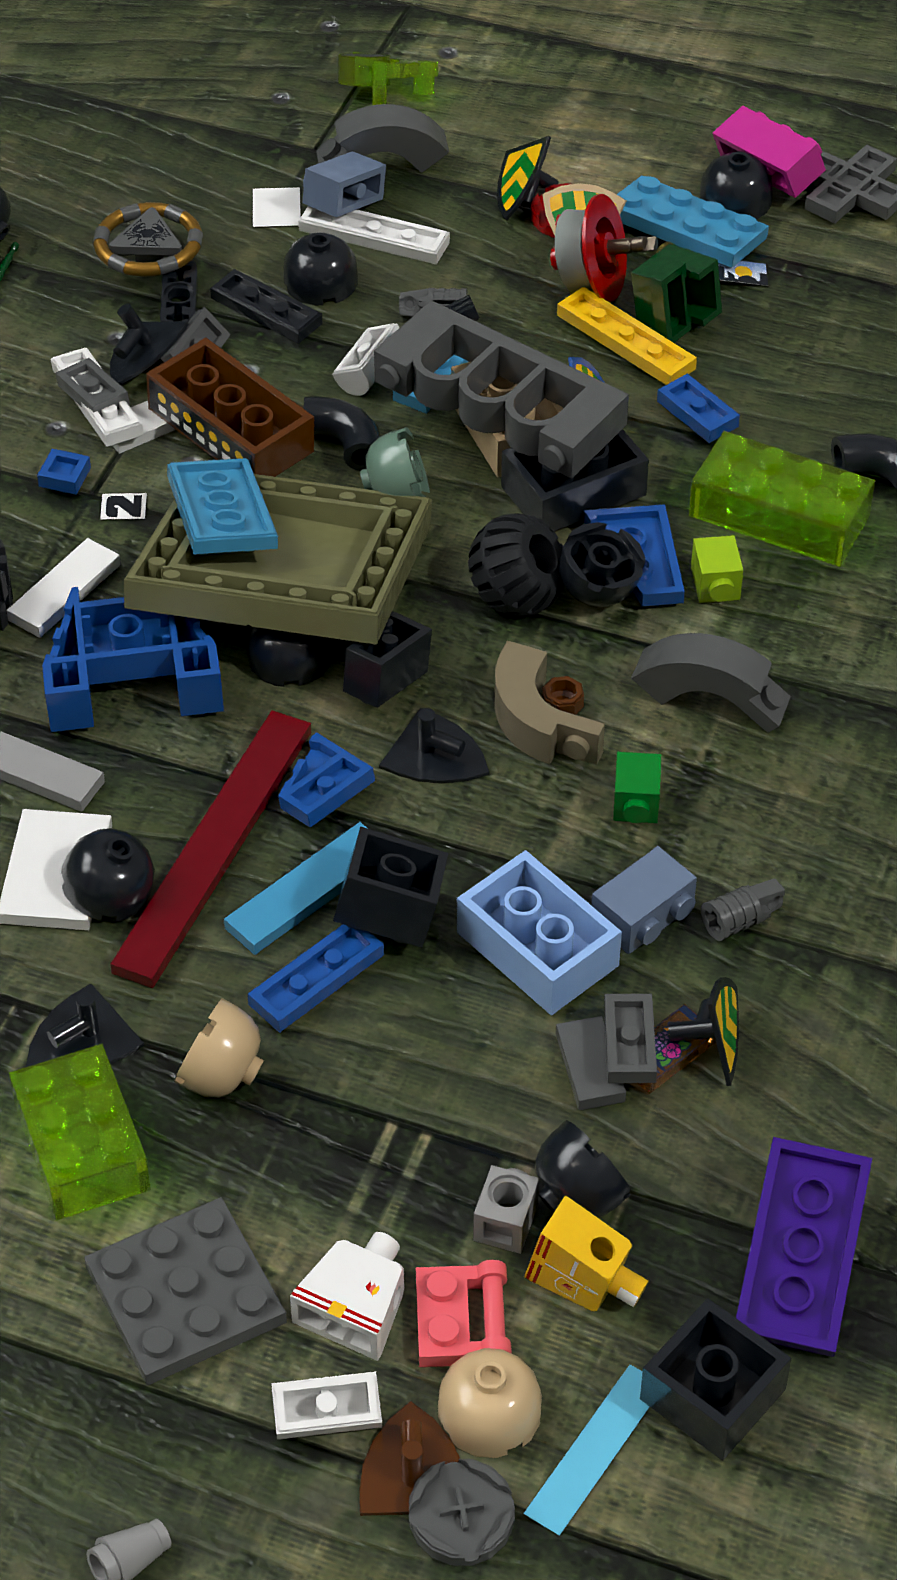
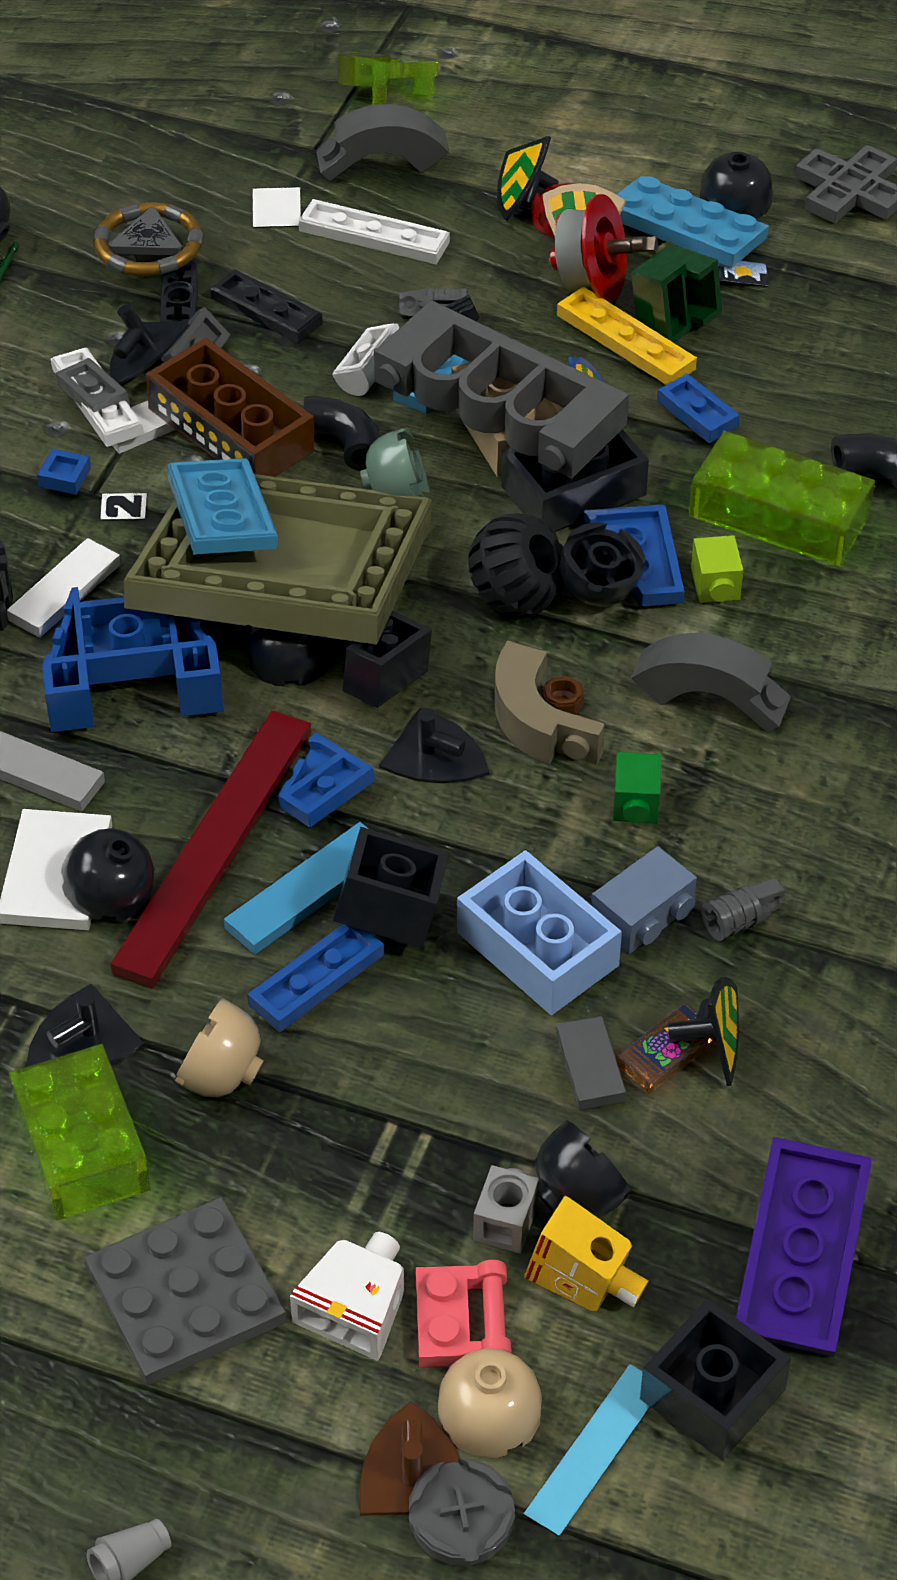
(320, 269): black cylinder -> none
(326, 1405): white brick -> none
(344, 184): sand blue brick -> none
(630, 1038): dark grey plate -> none
(788, 156): dark pink brick -> none

